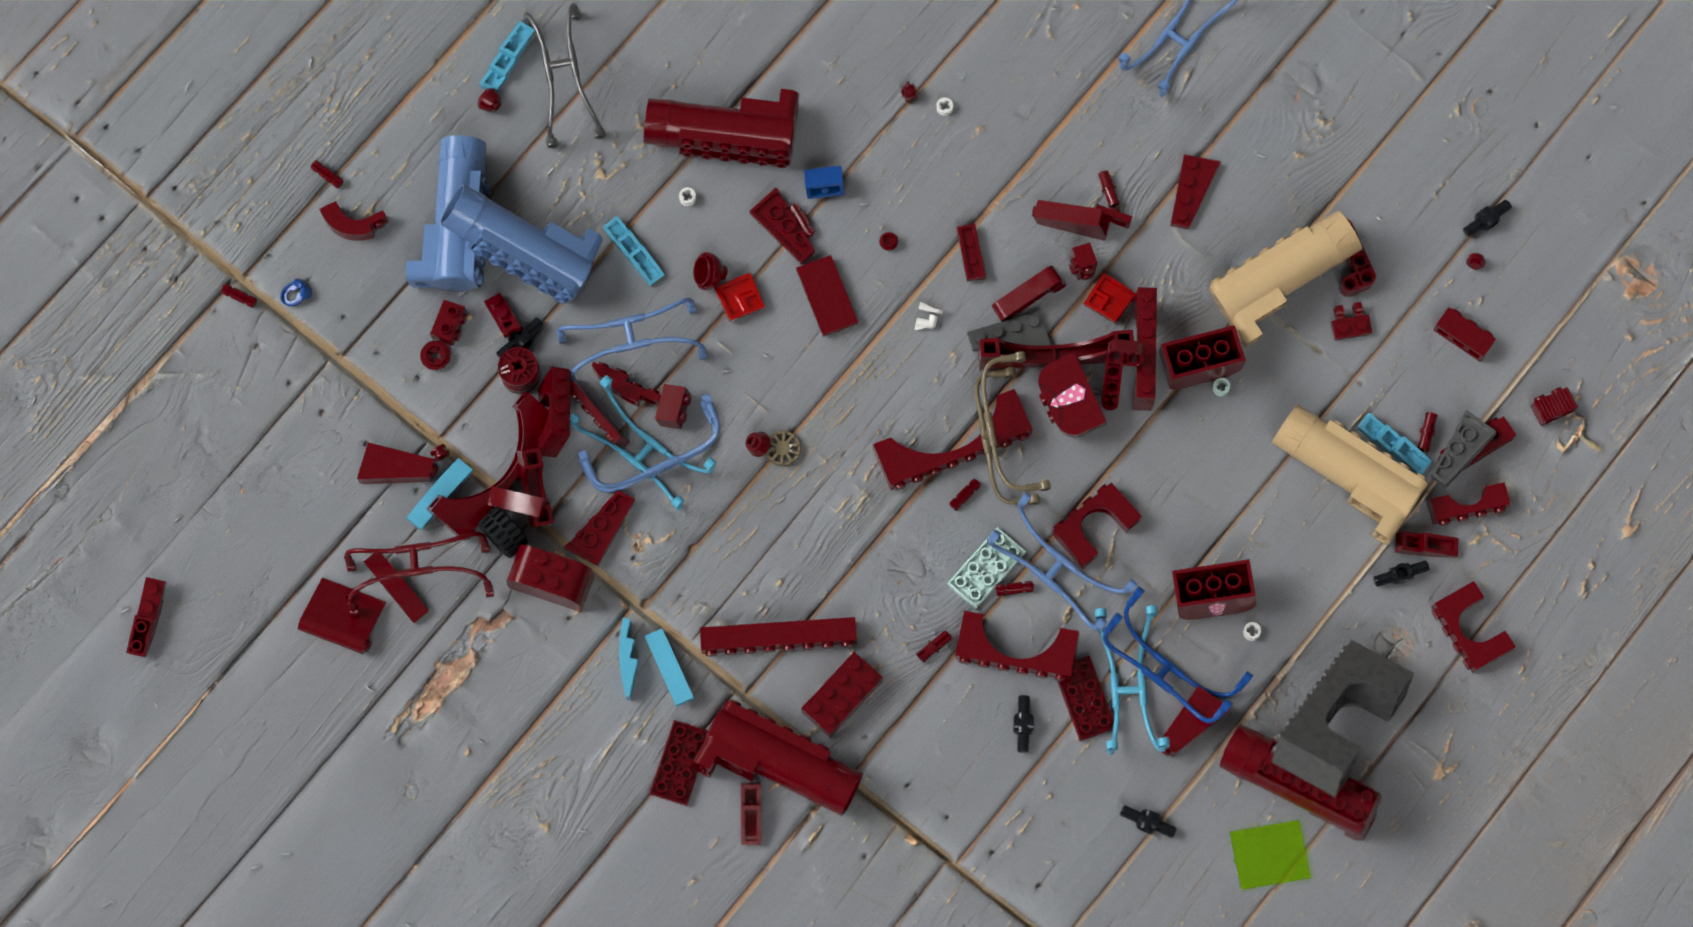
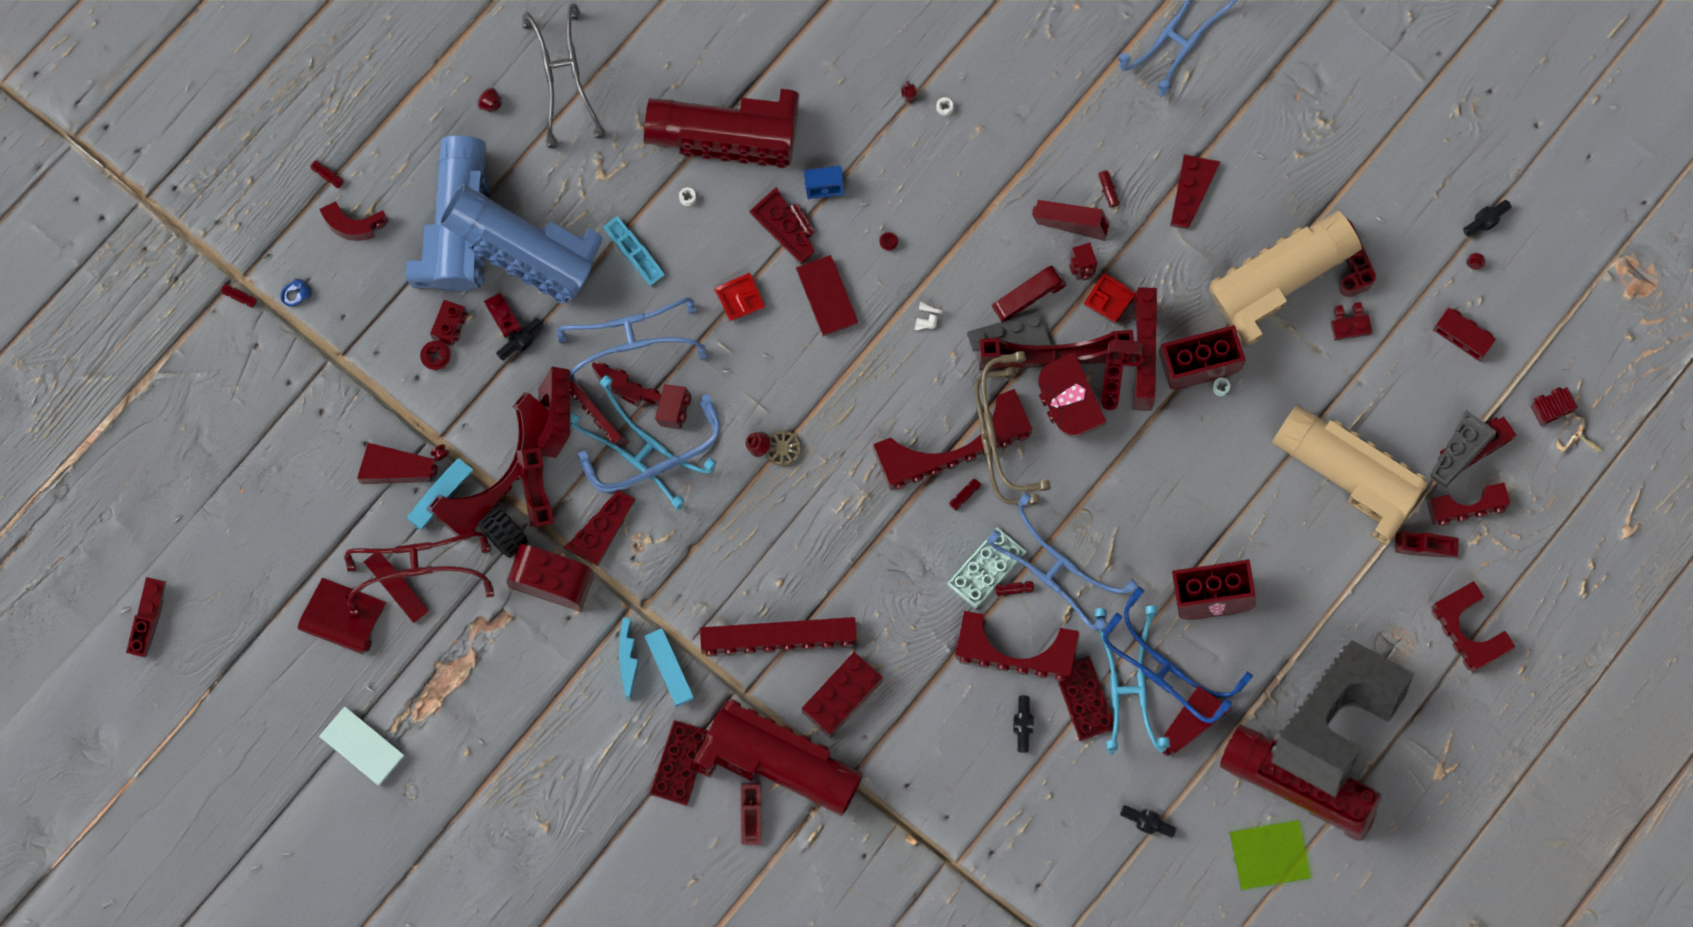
(361, 746): none -> light aqua tile
(507, 57): medium azure slope -> none
(517, 502): dark red slope -> none
(523, 379): dark red wheel -> none
(708, 271): dark red piece -> none
(933, 646): dark red axle -> none
(970, 252): dark red plate -> none
(1107, 501): dark red arch -> none
(1116, 217): dark red plate -> none
(1256, 627): white bush -> none
(1393, 444): medium azure slope -> none
(1410, 571): black axle -> none
(1427, 431): dark red pin -> none

